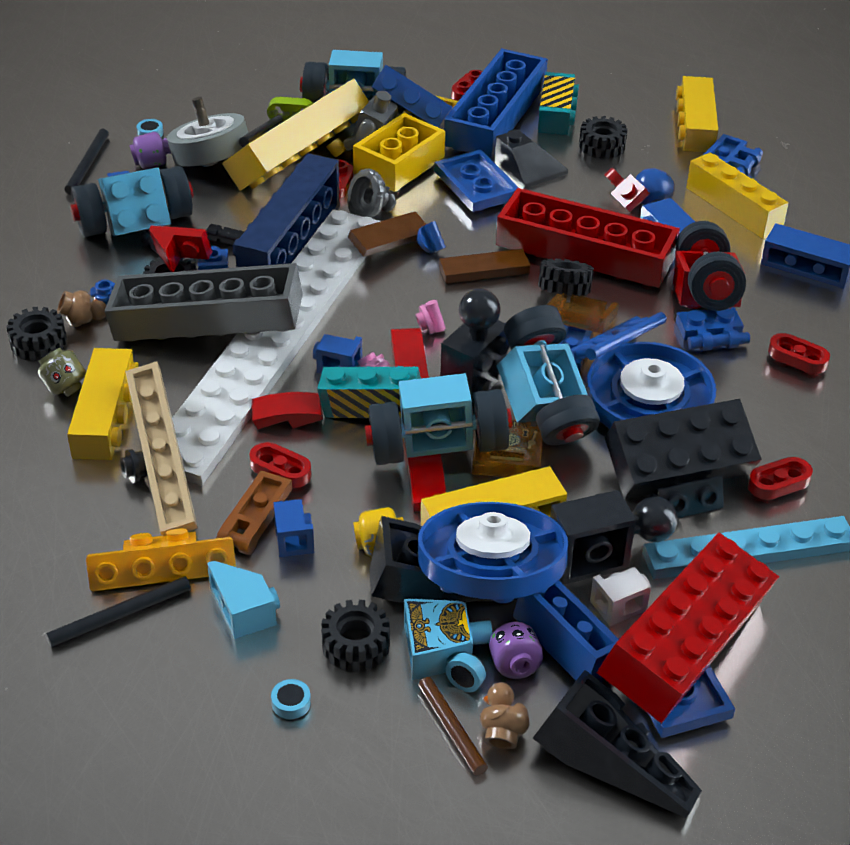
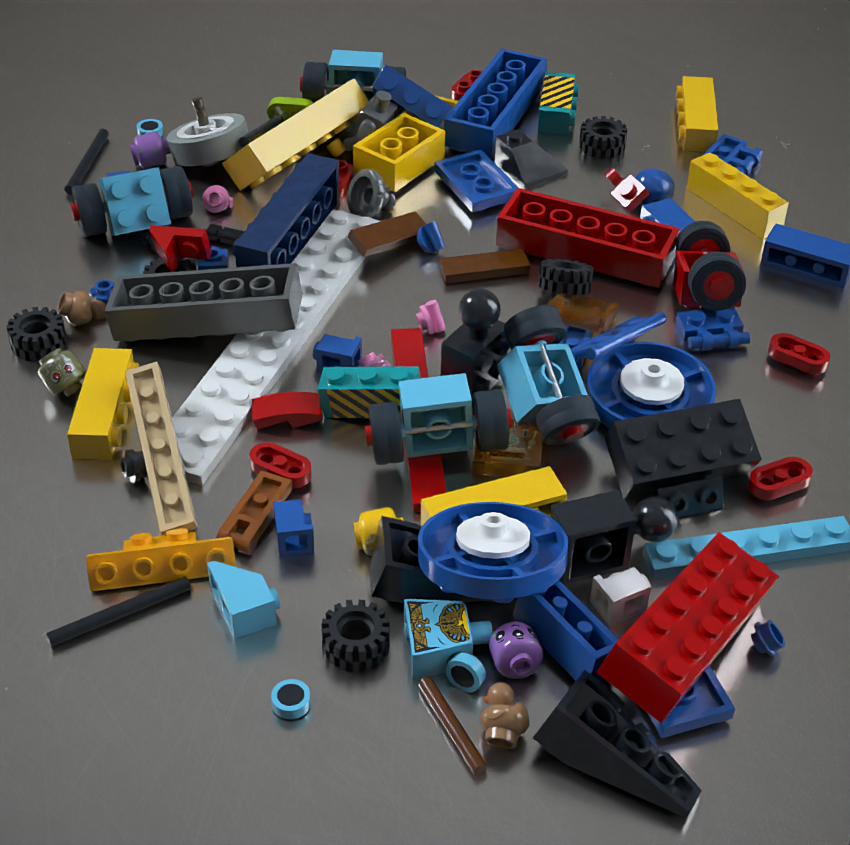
(217, 199): none -> bright pink plate
(767, 638): none -> blue plate

